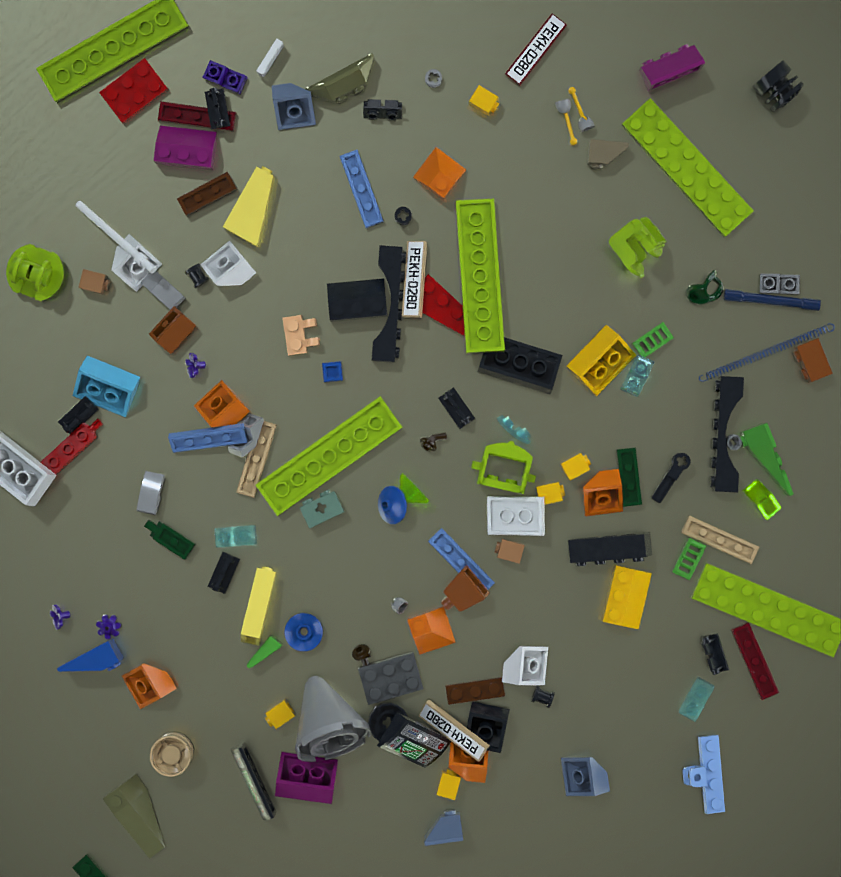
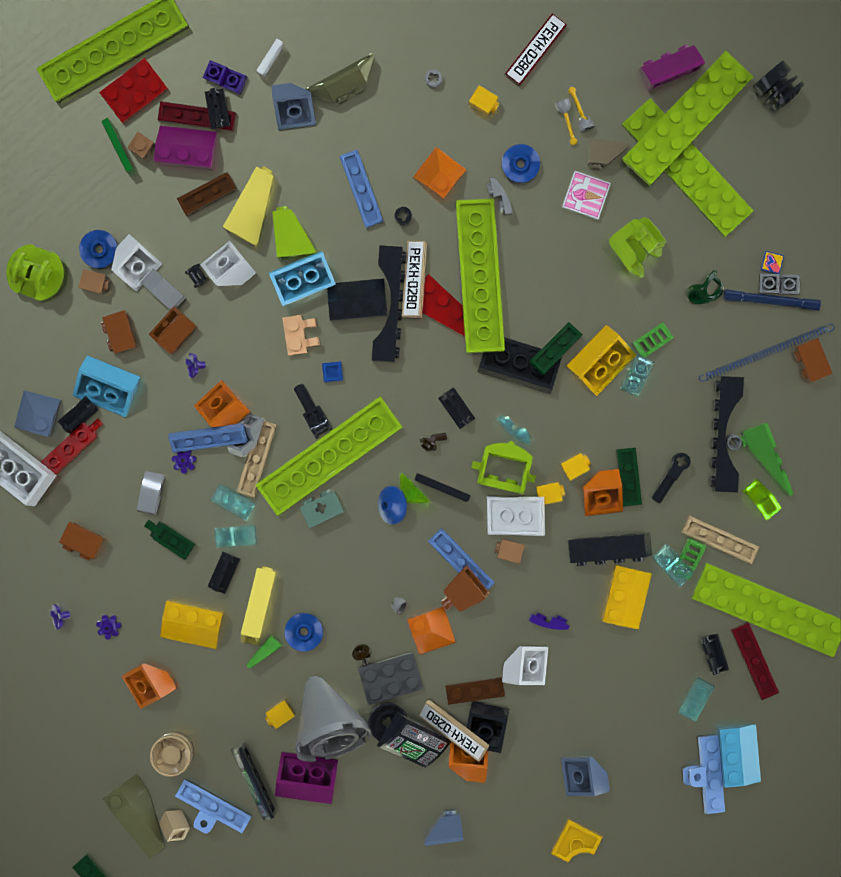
(37, 413): none -> sand blue slope
(81, 540): none -> dark orange brick
(88, 248): none -> blue dish
(101, 657): blue slope -> none
(118, 146): none -> green tile
(119, 332): none -> dark orange brick
(139, 257): white bar -> none
(141, 146): none -> medium nougat brick
(174, 825): none -> tan panel
(187, 464): none -> dark purple plant
(191, 624): none -> yellow slope
(211, 808): none -> light blue plate
(232, 502): none -> clear light blue slope
(289, 236): none -> lime slope
(302, 278): none -> medium azure slope
(314, 415): none -> black connector
(392, 110): black hinge -> none
(442, 487): none -> black tile
(448, 784): yellow brick -> none
(497, 190): none -> light grey slope
(521, 153): none -> blue dish
(542, 696): black bush -> none
(555, 348): none -> dark green plate
(557, 623): none -> dark purple slope
(575, 840): none -> yellow tile
(586, 195): none -> tile
(673, 565): none -> clear light blue slope
(687, 118): none -> lime plate
(739, 755): none -> medium azure slope
(772, 262): none -> tile

